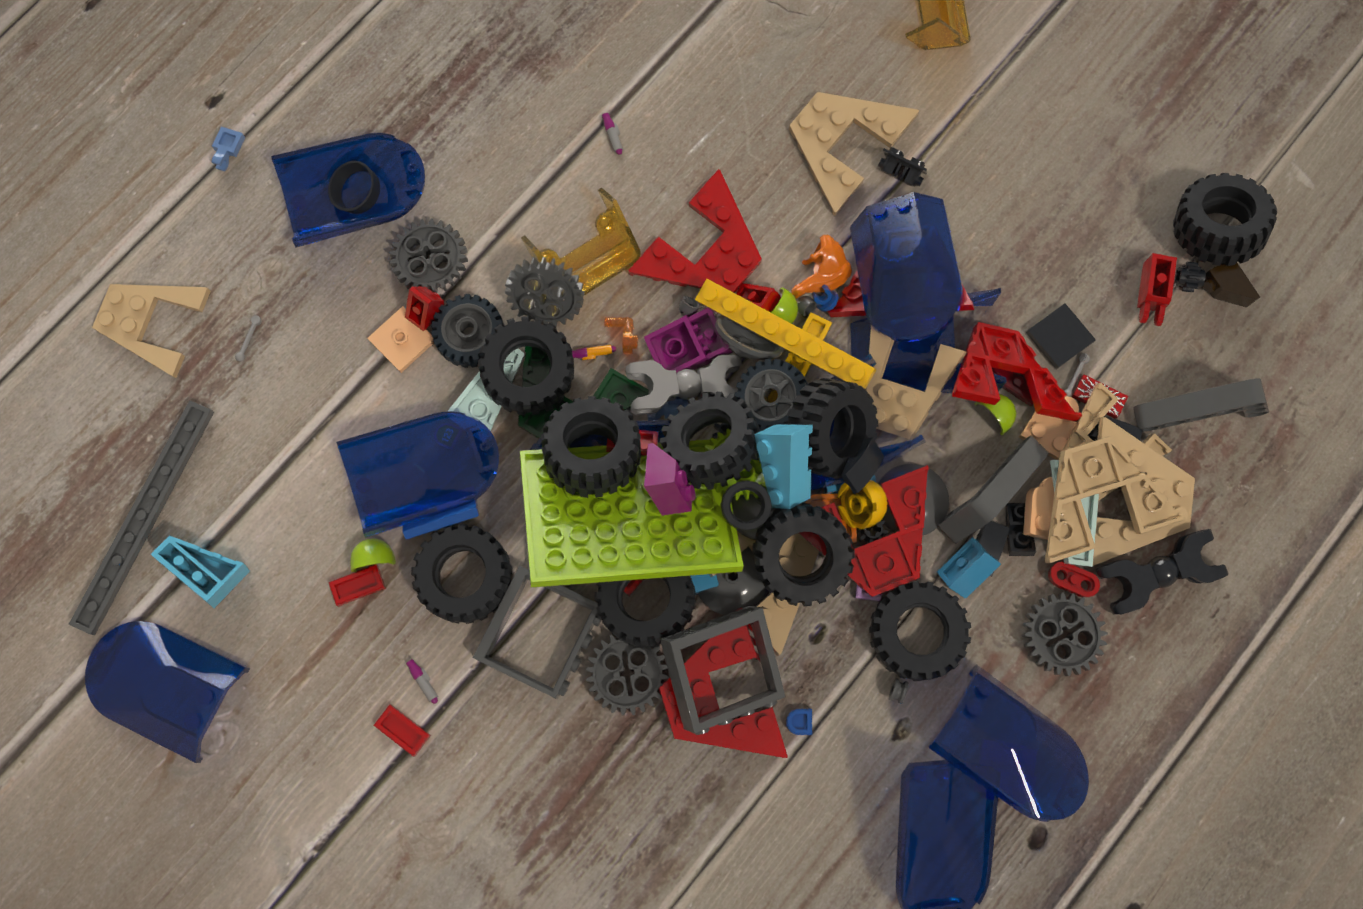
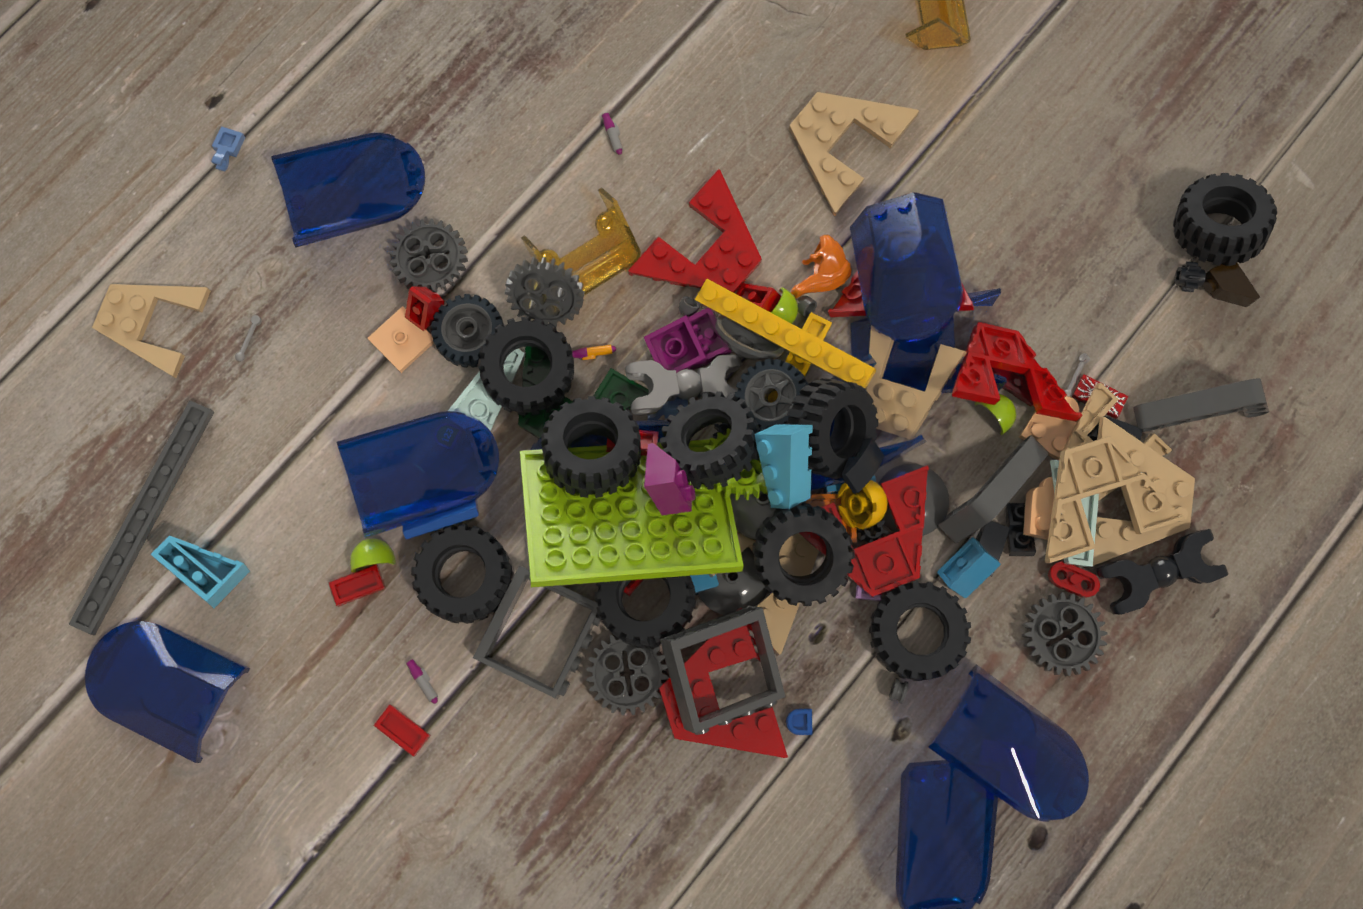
(338, 179): black tyre -> none
(629, 340): clear orange plate -> none
(765, 505): black tyre -> none
(826, 301): blue plate -> none
(896, 156): black hinge -> none
(1060, 336): black tile -> none
(1156, 287): red hinge -> none

